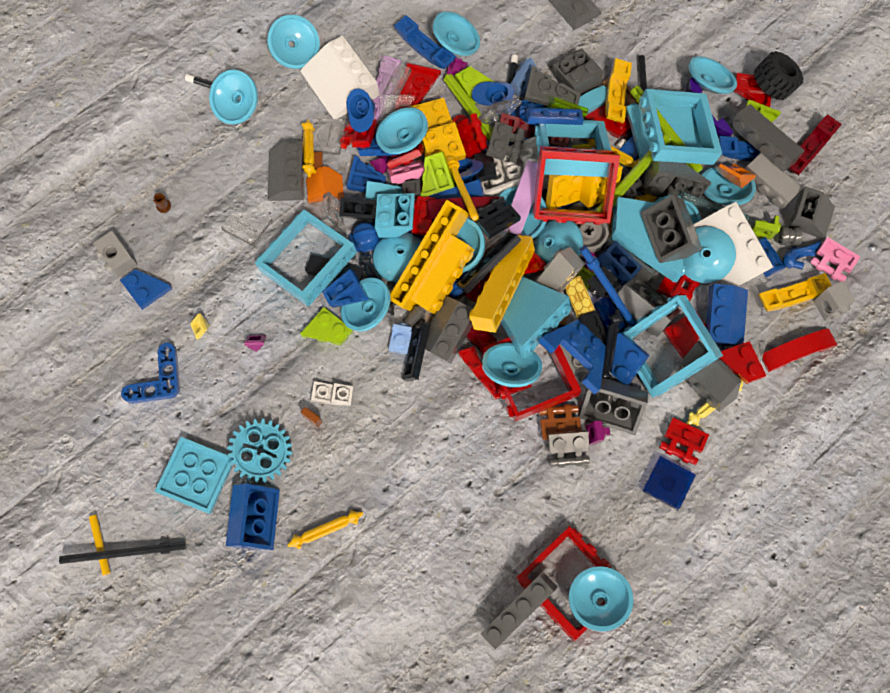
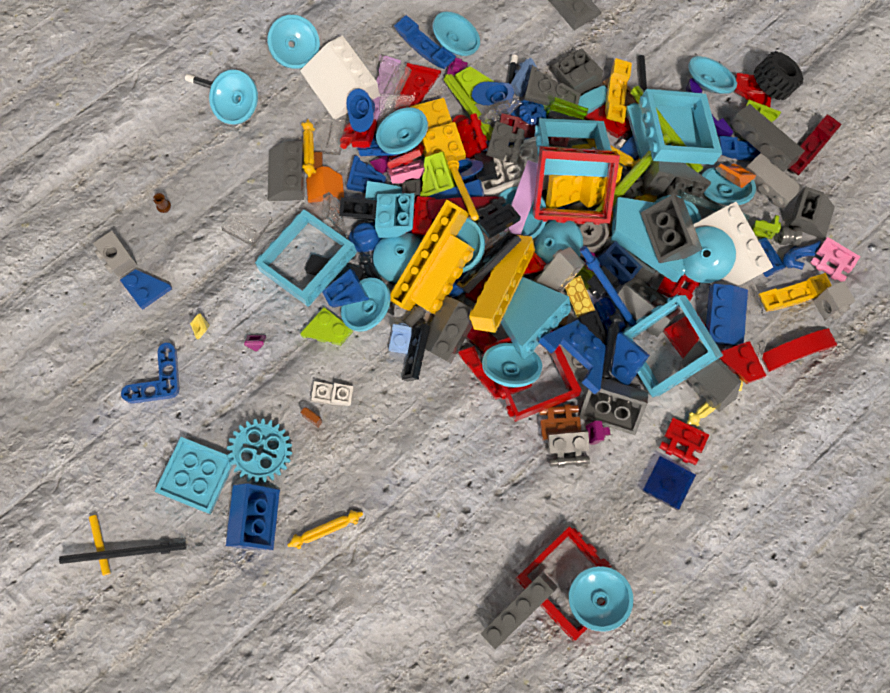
(555, 116): blue tile -> none

